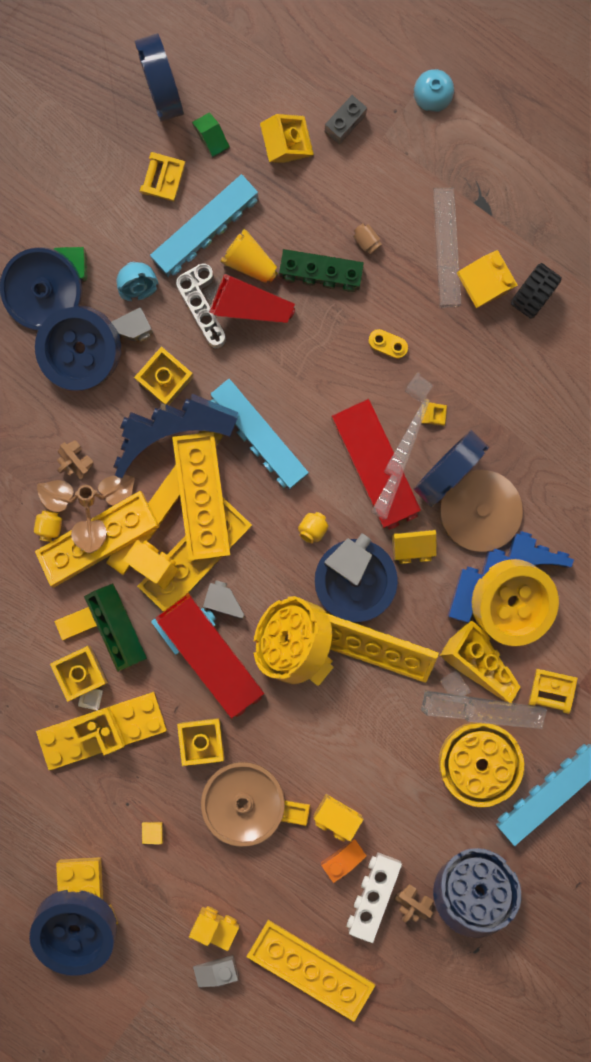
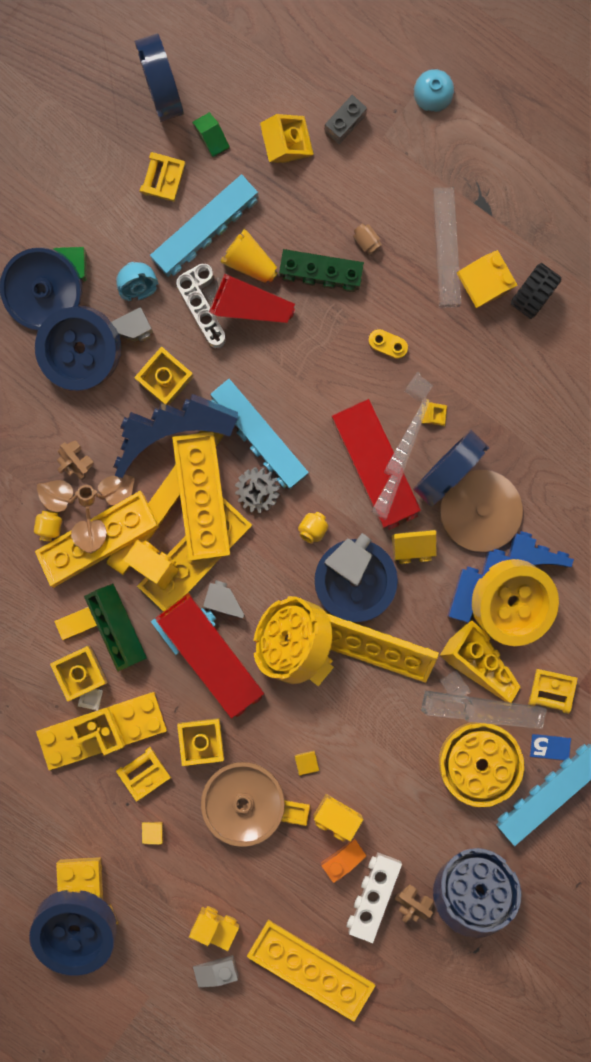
(148, 779): none -> yellow plate
(263, 483): none -> light grey gear
(306, 762): none -> yellow slope
(550, 747): none -> blue sticker

